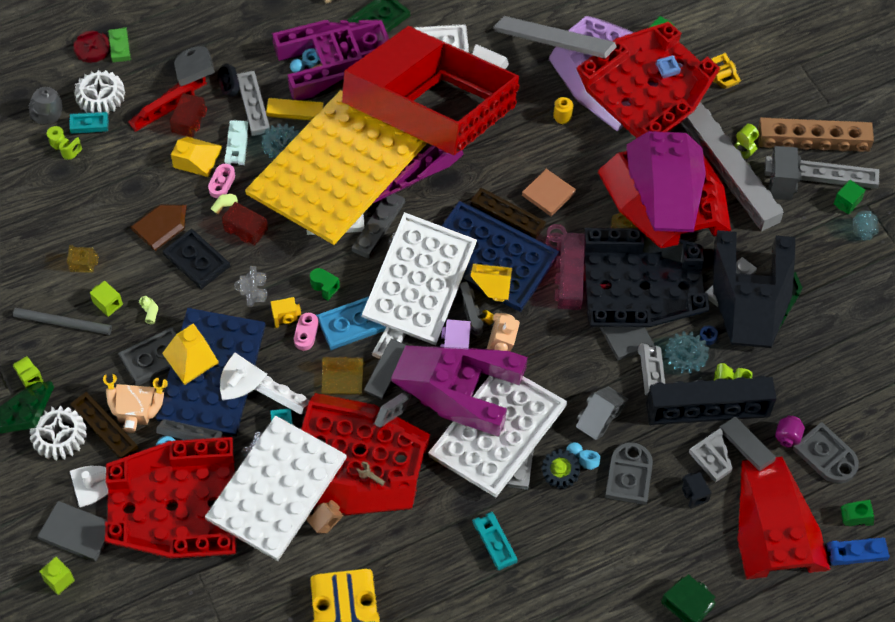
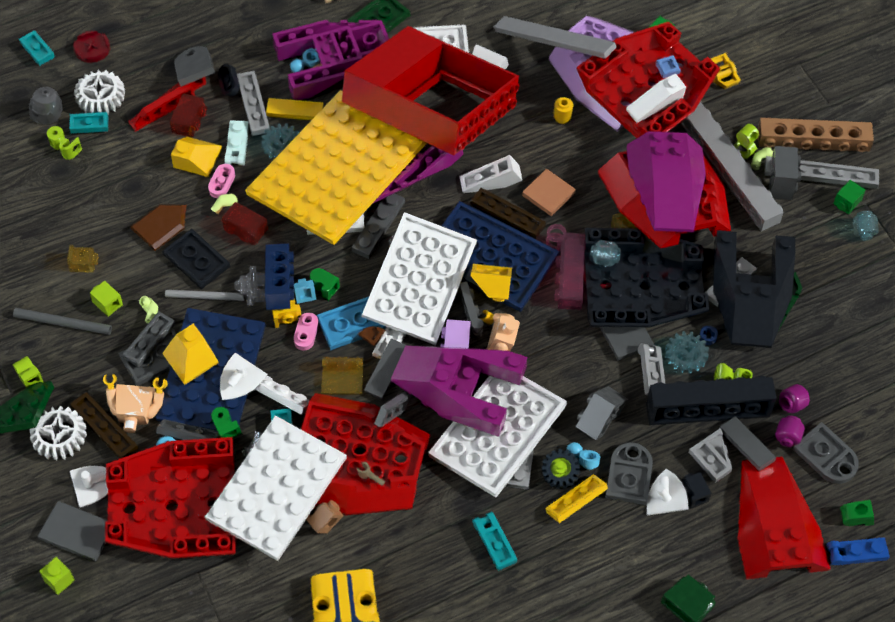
(37, 48): none -> teal plate
(119, 45): bright green plate -> none
(148, 339): none -> dark grey tile
(204, 295): none -> light grey bar
(224, 424): none -> green leg
(278, 276): none -> dark blue brick
(304, 291): none -> medium azure tile
(371, 334): none -> reddish brown tile
(492, 176): none -> white slope
(576, 498): none -> yellow tile
(605, 253): none -> clear light blue head
(657, 98): none -> white slope
(667, 494): none -> white shield
(759, 156): none -> yellowish green arm
(794, 398): none -> magenta head

